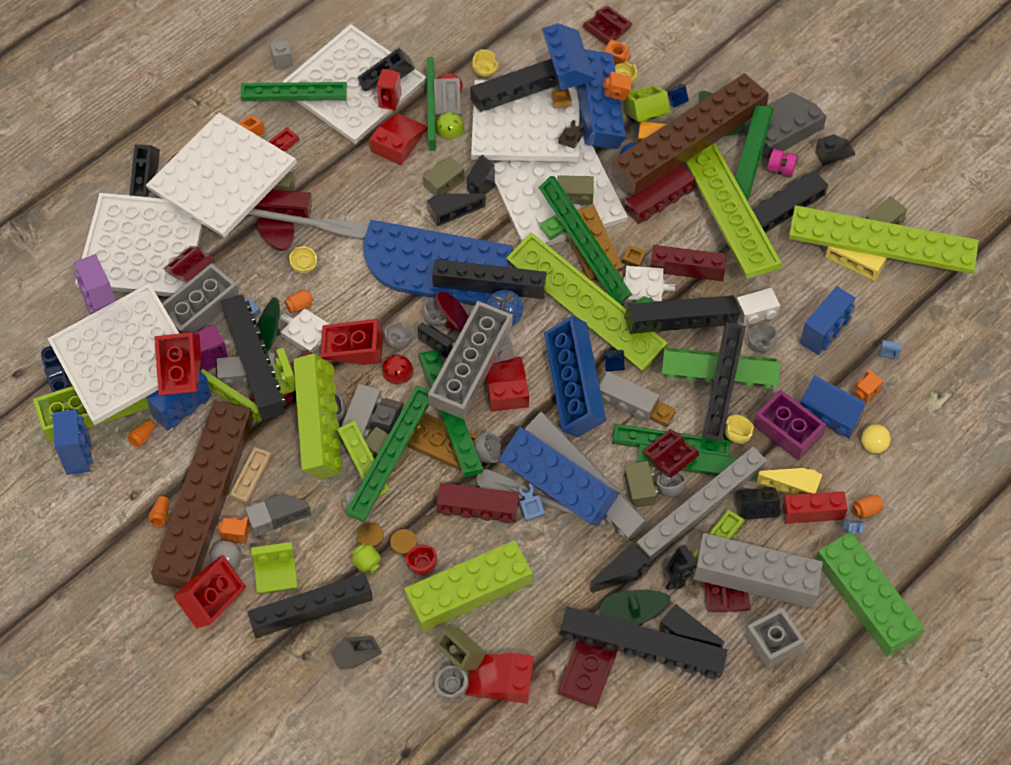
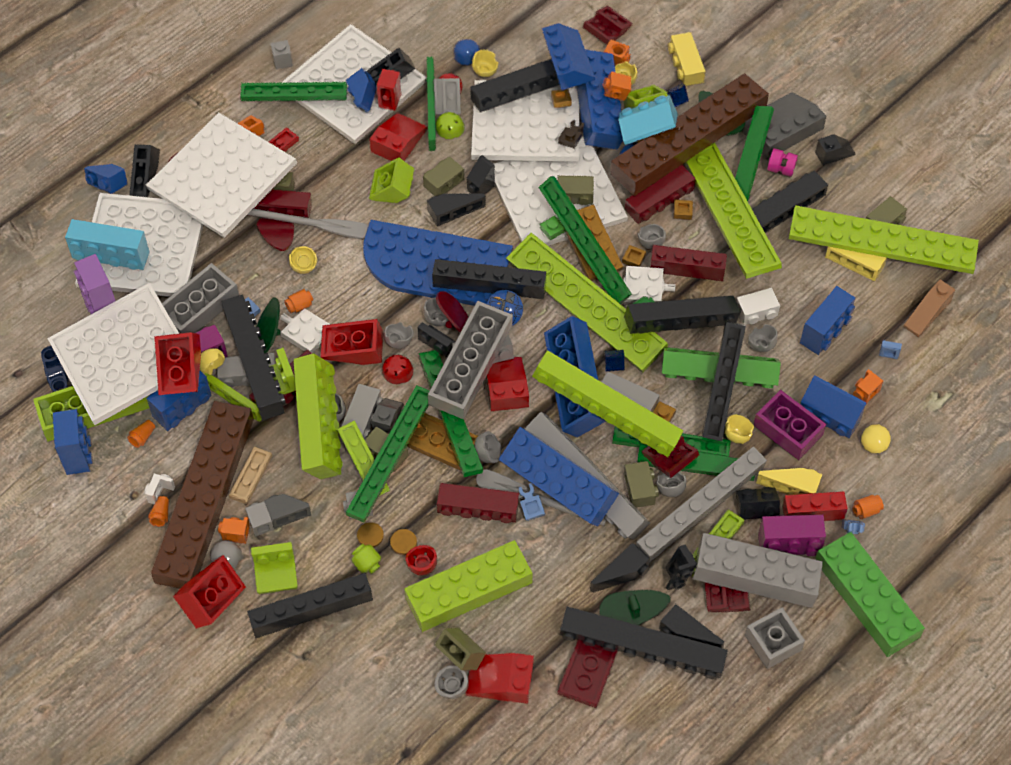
(106, 177): none -> blue slope
(110, 243): none -> medium azure brick
(156, 485): none -> white bracket
(188, 263): dark red slope -> none
(211, 360): none -> light yellow hair
(355, 651): dark grey slope -> none
(362, 88): none -> blue slope
(392, 182): none -> lime slope
(465, 50): none -> blue hair
(607, 403): none -> lime brick
(647, 119): none -> medium azure slope
(651, 235): none -> light grey hair
(683, 209): none -> pearl gold plate
(686, 59): none -> light yellow brick
(793, 534): none -> magenta brick
(930, 307): none -> medium nougat slope

